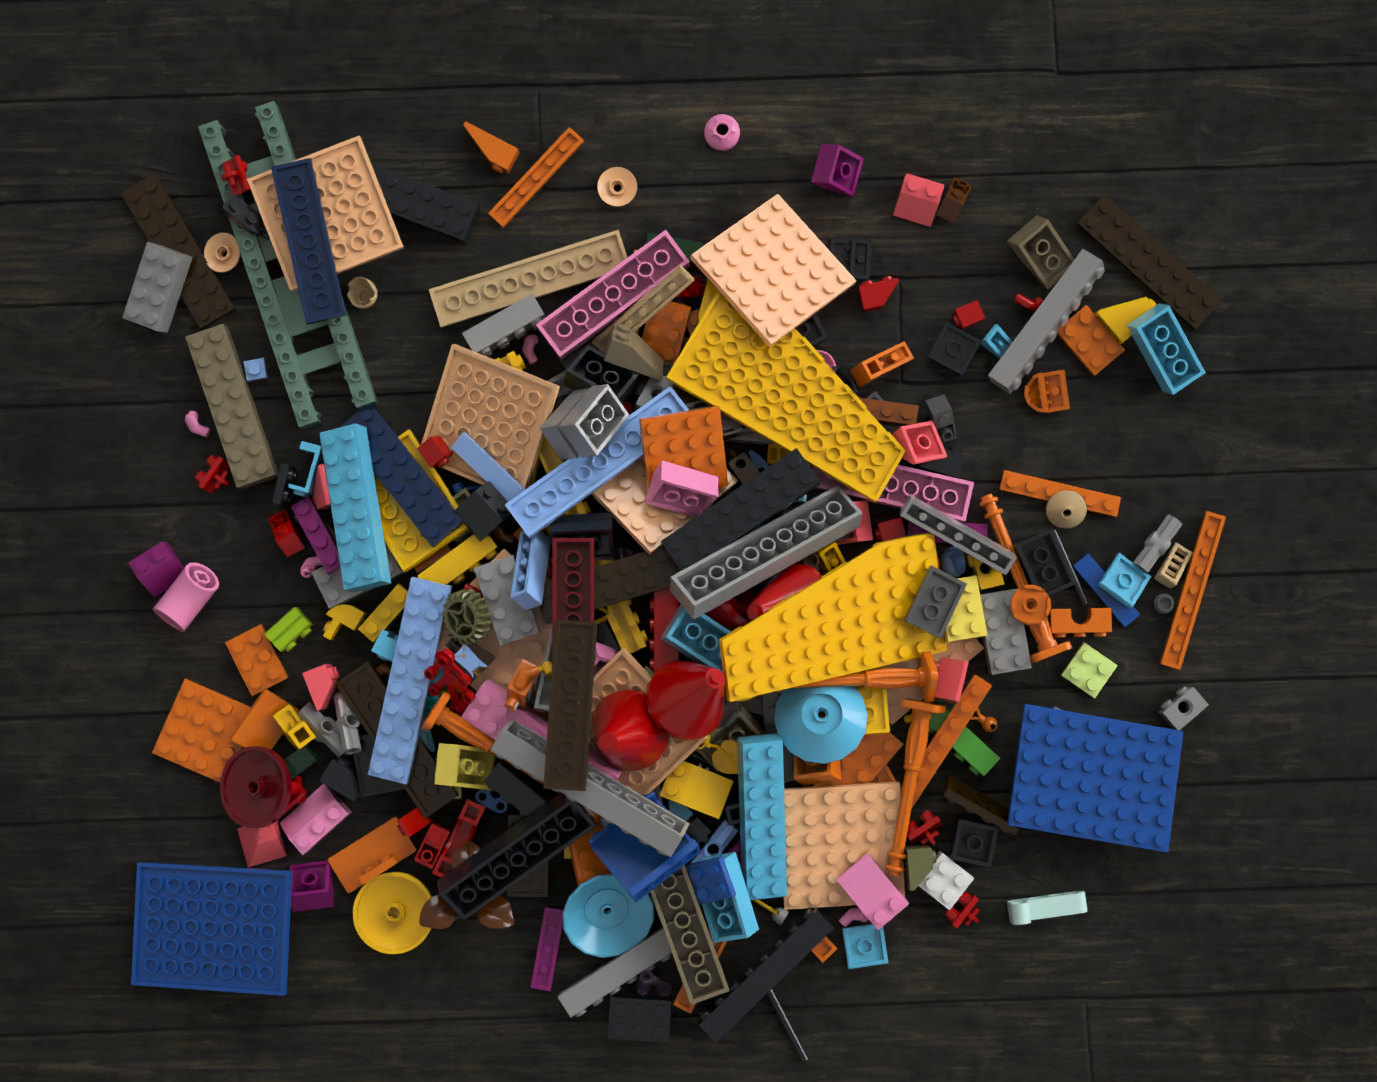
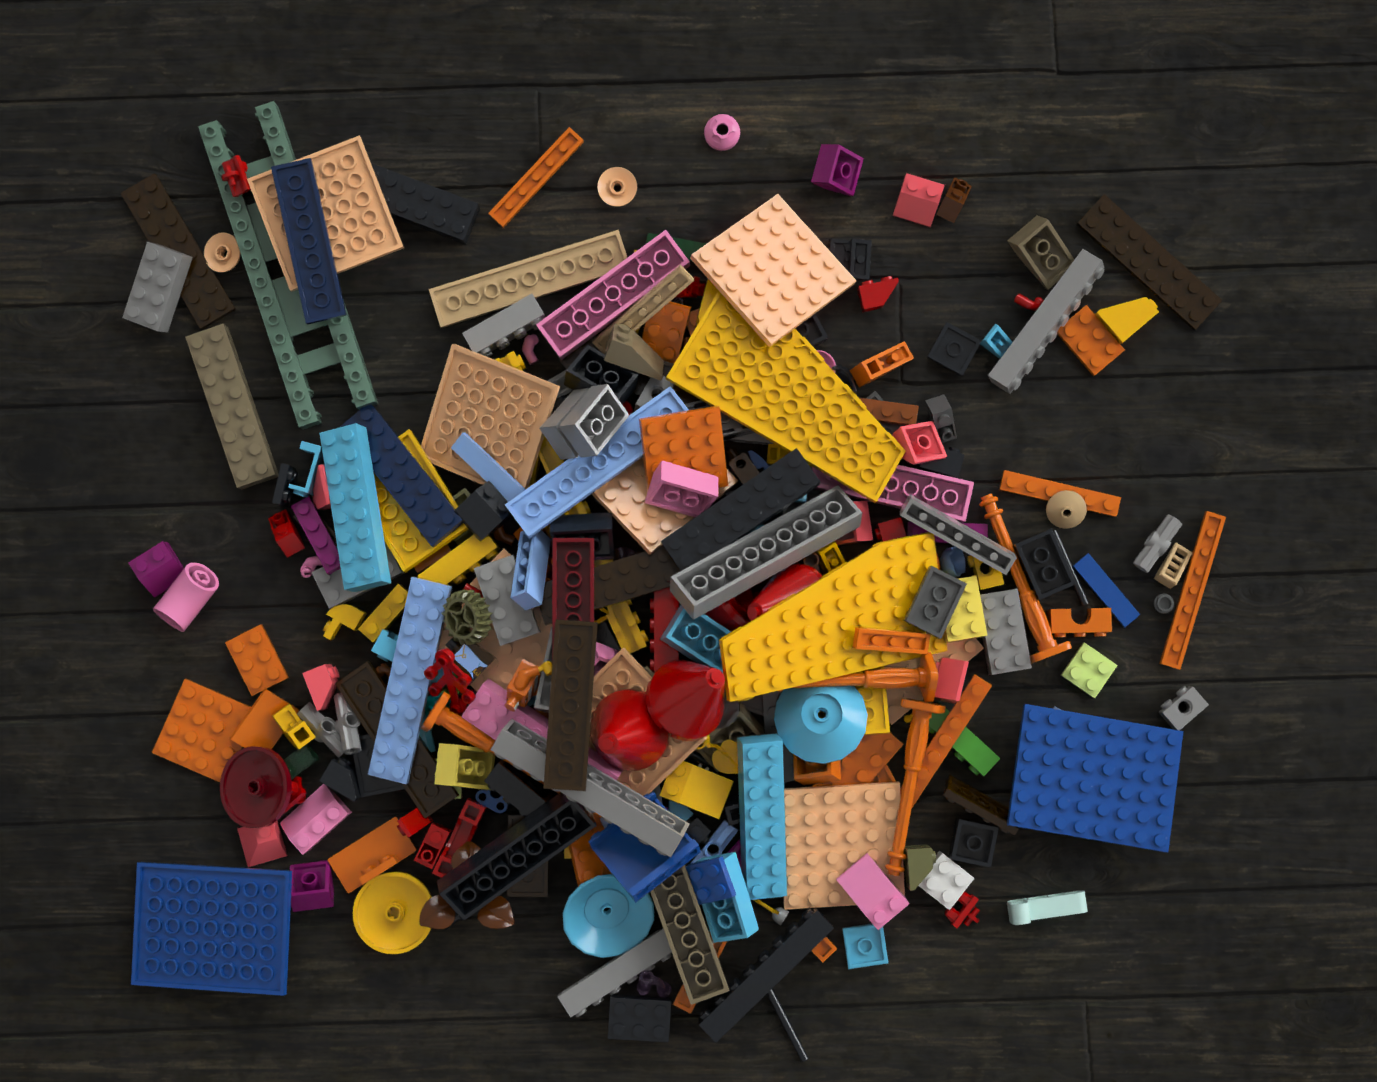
(194, 426): bright pink arm -> none
(215, 476): red hips -> none
(244, 216): black hinge -> none
(255, 369): light blue plate -> none
(289, 629): lime brick -> none
(362, 292): tan hair -> none
(435, 451): red brick -> none
(459, 486): blue hand -> none
(497, 152): orange slope -> none
(547, 949): magenta plate -> none
(852, 914): bright pink arm -> none
(891, 640): none -> orange plate
(931, 823): red hips -> none
(968, 315): red brick -> none
(985, 721): orange arm -> none
(1032, 594): orange plate -> none
(1048, 392): orange slope -> none
(1124, 580): medium azure plate -> none
(1166, 349): medium azure brick -> none

